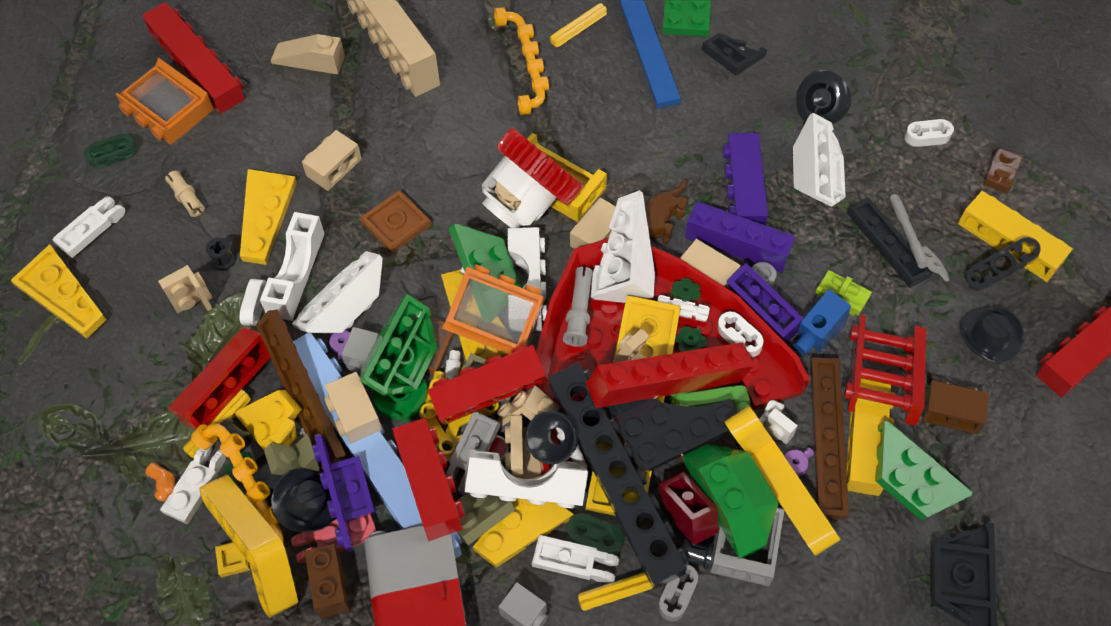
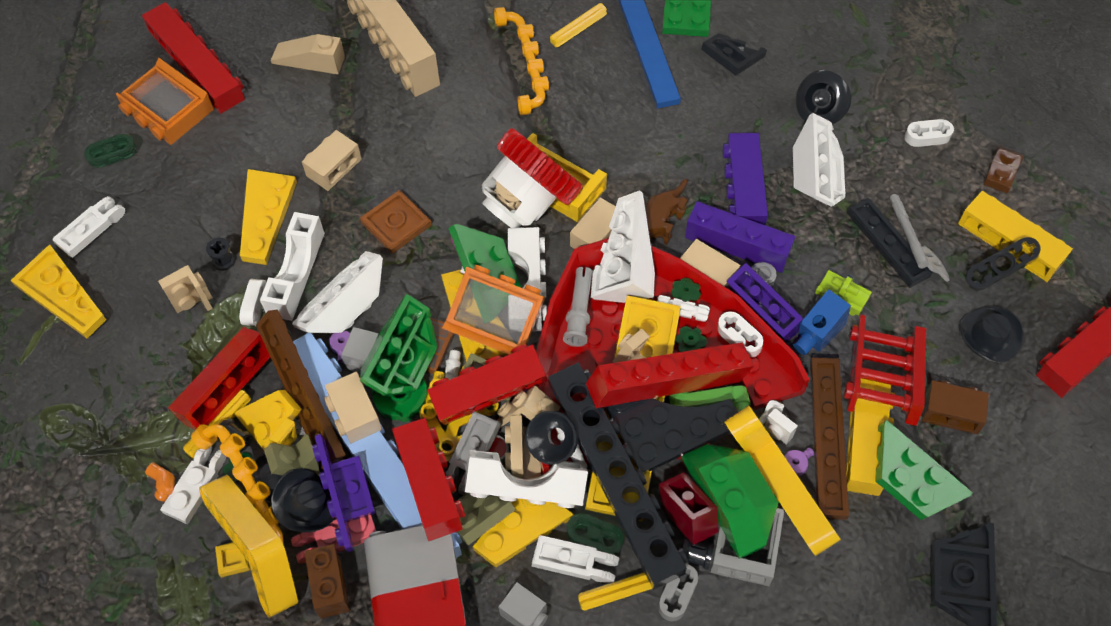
(185, 193): tan pin -> none

